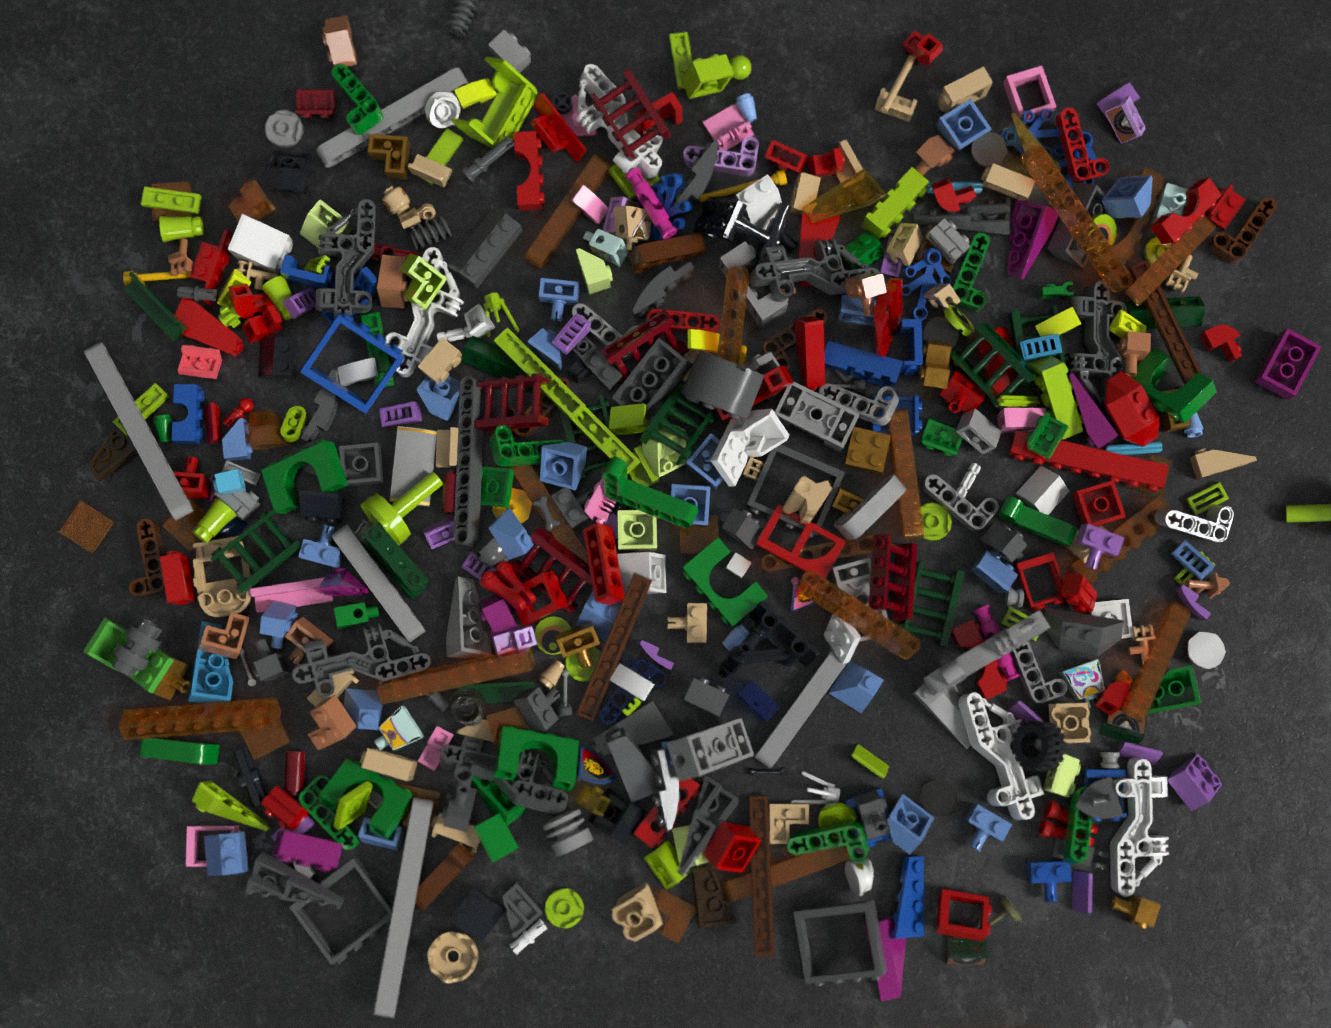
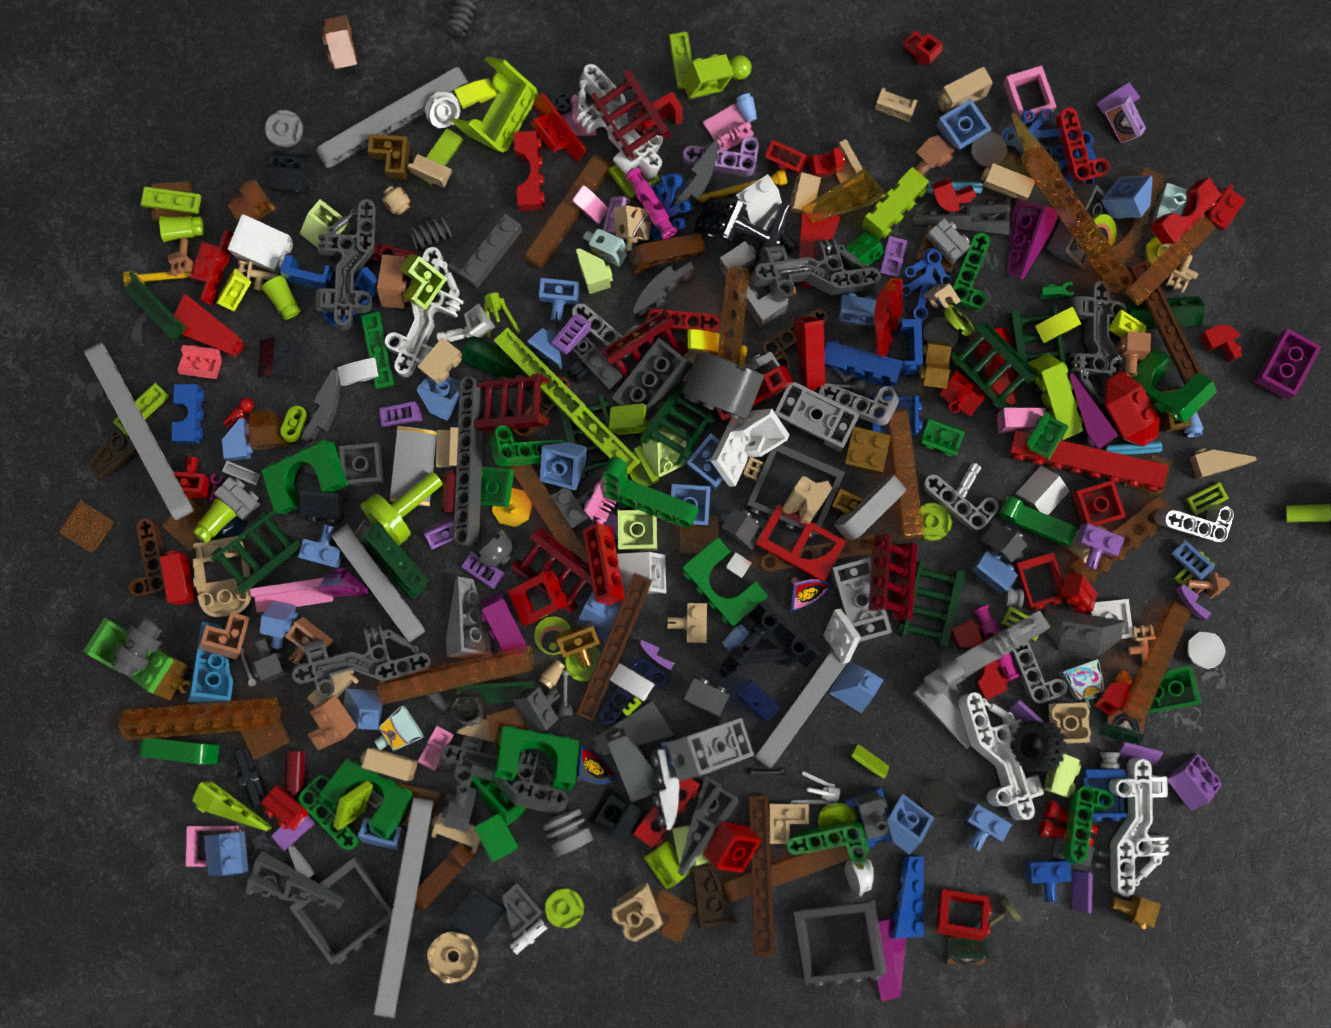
(163, 427): green cone -> none
(197, 293): dark grey axle -> none
(213, 425): red slope -> none
(229, 316): lime gear -> none
(229, 482): medium azure brick -> none
(246, 303): red brick -> none
(263, 326): red brick -> none
(292, 306): medium lavender slope -> none
(306, 850): magenta brick -> none
(315, 102): dark red bracket -> none
(316, 264): lime tile -> none
(336, 388): blue window -> none
(345, 615): green torso -> none
(367, 110): green beam -> none
(413, 216): tan plate -> none
(481, 163): dark grey pin -> none
(506, 47): light grey brick -> none
(508, 586): red piece -> none
(511, 535): medium blue slope -> none
(514, 639): medium lavender slope -> none
(542, 504): dark grey piece -> none
(593, 800): clear yellow brick -> none
(865, 287): nougat brick -> none
(867, 615): clear orange beam -> none
(899, 81): tan bar -> none
(905, 243): tan hinge -> none
(978, 431): light grey brick -> none
(1018, 401): lime axle -> none
(1035, 355): dark azure slope -> none
(1100, 800): dark grey shield -> none
(1247, 229): reddish brown beam -> none

